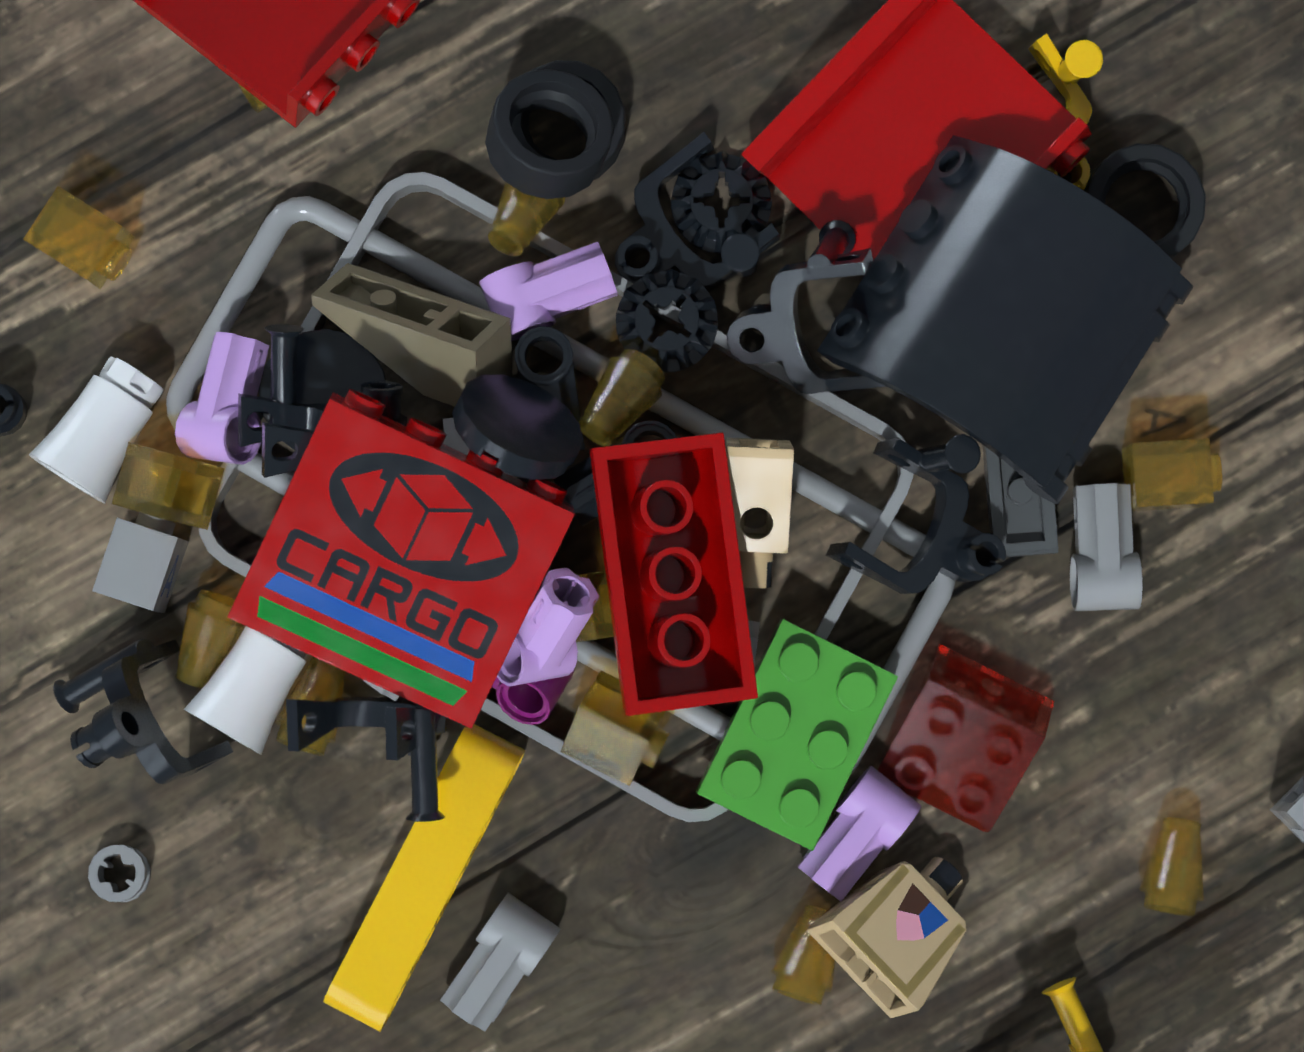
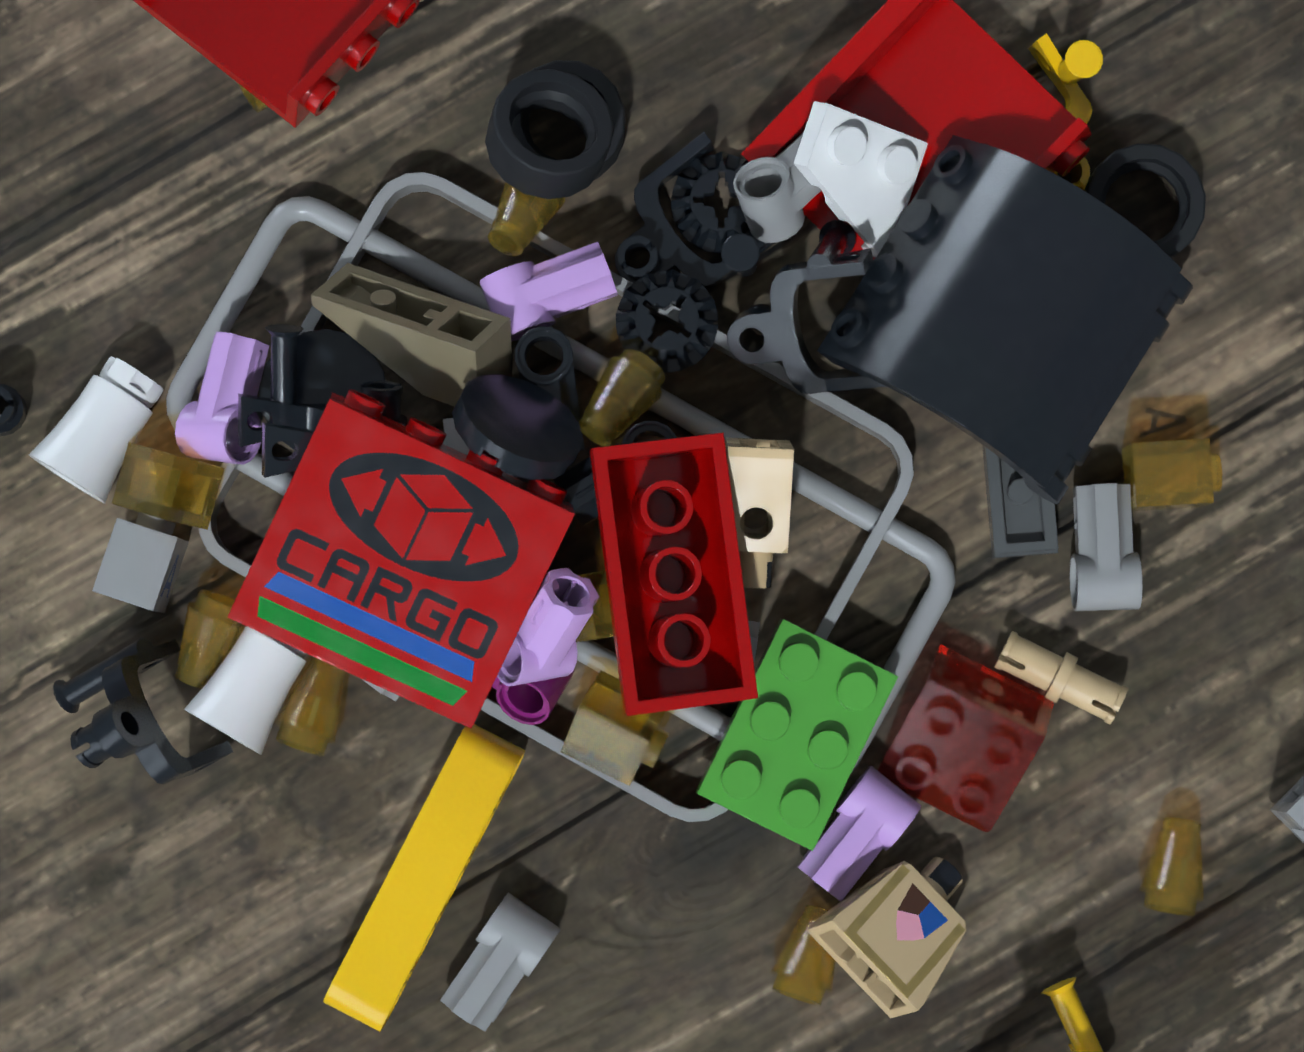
(81, 239): clear yellow brick -> none
(109, 890): light grey bush -> none
(408, 731): black piece -> none
(774, 195): none -> light grey piece
(860, 169): none -> white wing
(948, 538): black piece -> none
(1061, 677): none -> tan pin

